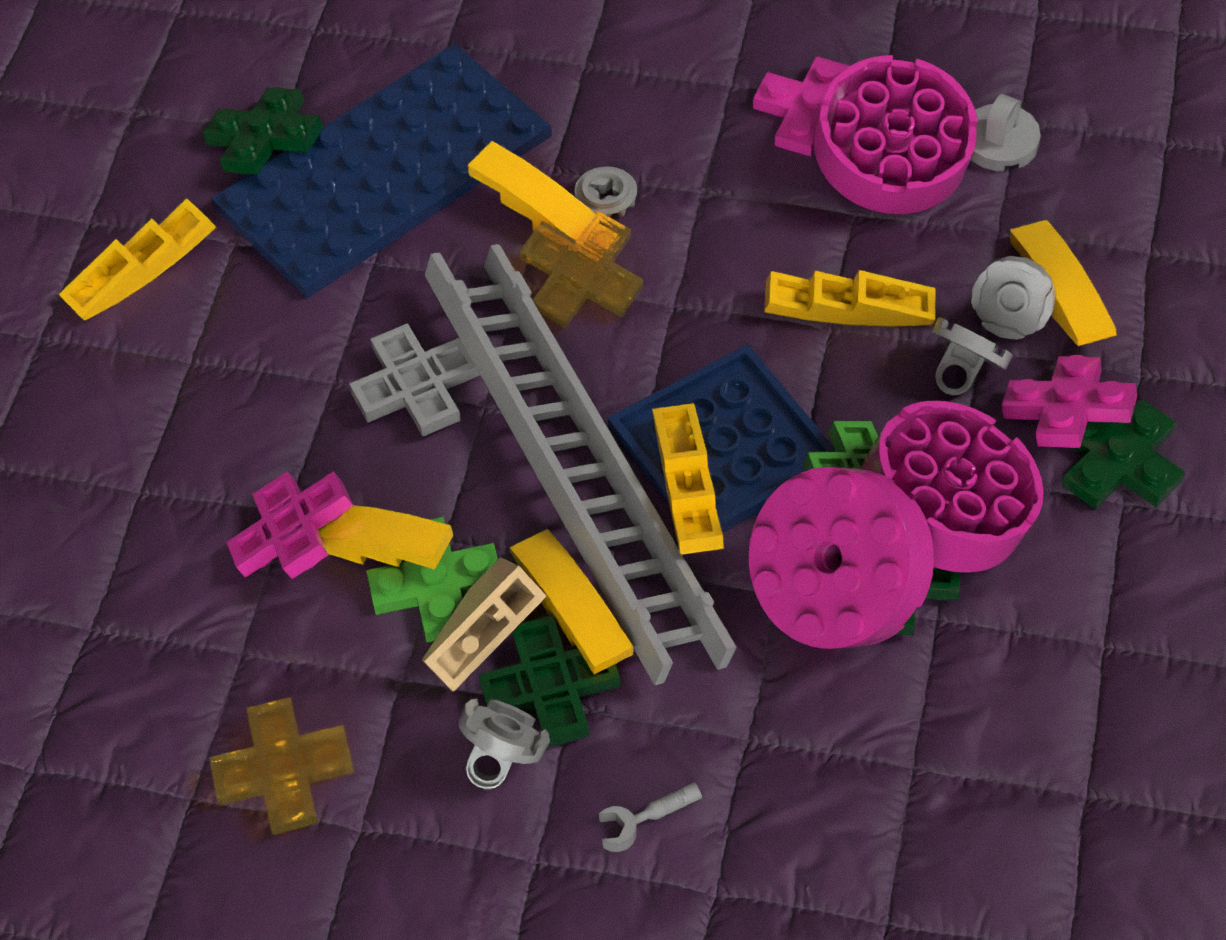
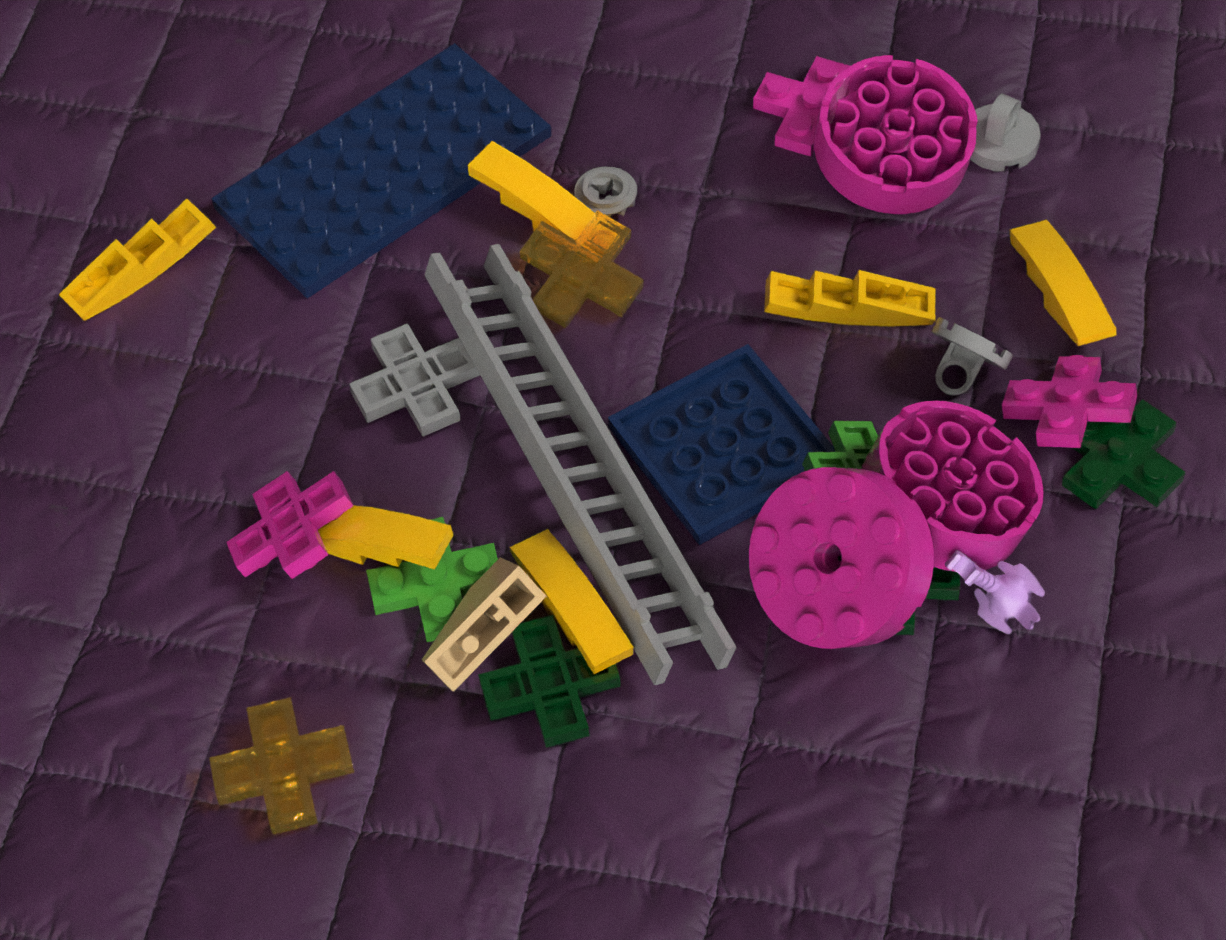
(257, 133): dark green plate -> none
(500, 733): light grey tile -> none
(654, 810): light grey piece -> none
(687, 479): yellow slope -> none
(1006, 595): none -> lavender piece
(1013, 297): light grey tile -> none

